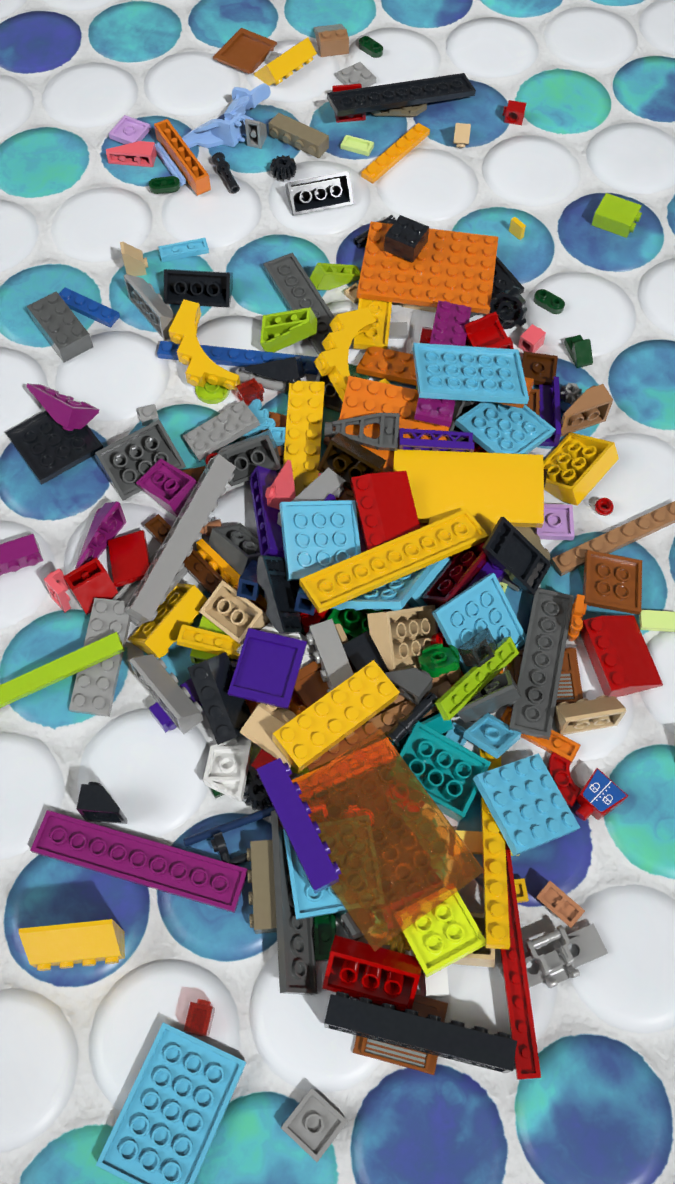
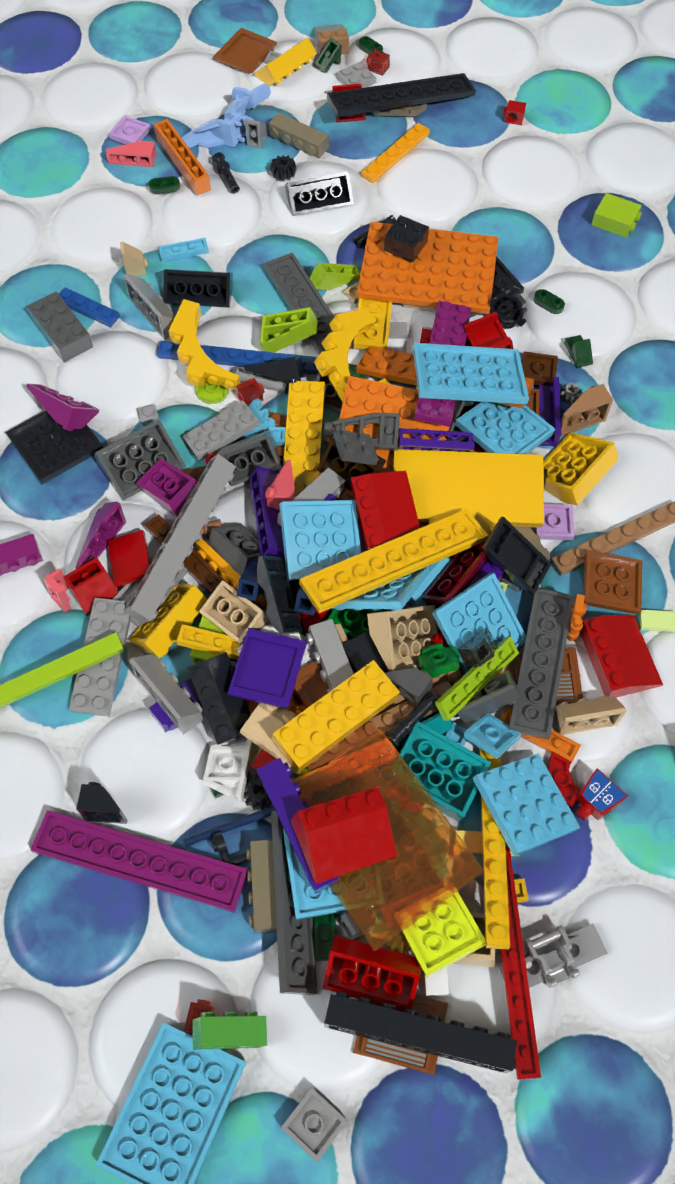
(73, 944): yellow slope -> none
(170, 164): light blue axle -> none
(229, 1031): none -> bright green brick
(330, 53): none -> dark green slope
(345, 834): none -> red slope
(355, 447): none -> dark grey plate
(357, 145): yellowish green tile -> none
(378, 62): none -> clear red brick
(461, 134): tan slope -> none
(517, 228): yellow tile -> none
(532, 339): coral brick -> none
(560, 904): nougat hinge -> none
(604, 502): red plate -> none

